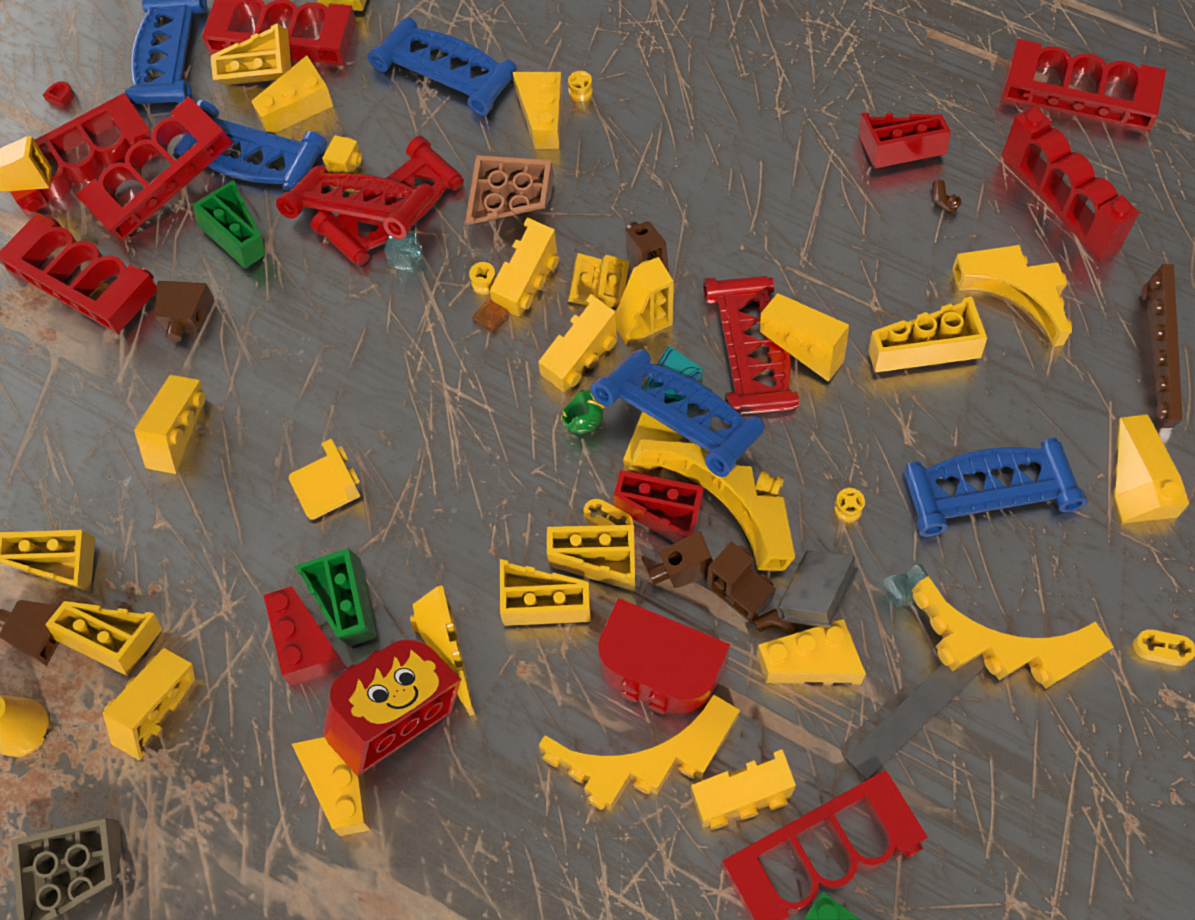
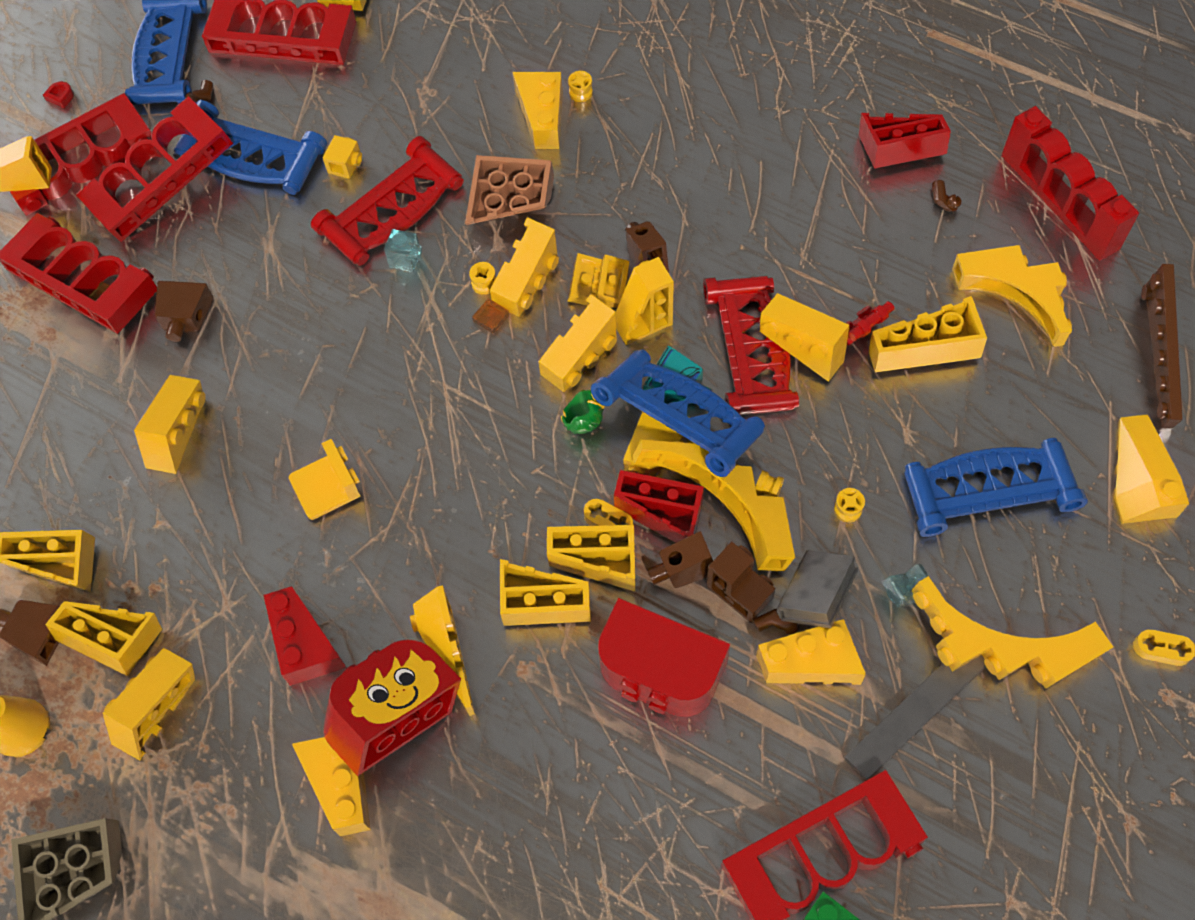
(204, 93): none -> reddish brown arm
(230, 224): green wedge -> none
(254, 60): yellow wedge -> none
(292, 98): yellow wedge -> none
(342, 594): green wedge -> none
(395, 217): red piece -> none
(482, 89): blue piece -> none
(649, 769): yellow arch -> none
(743, 791): yellow wedge -> none
(867, 319): none -> red plate
(1143, 82): red fence -> none

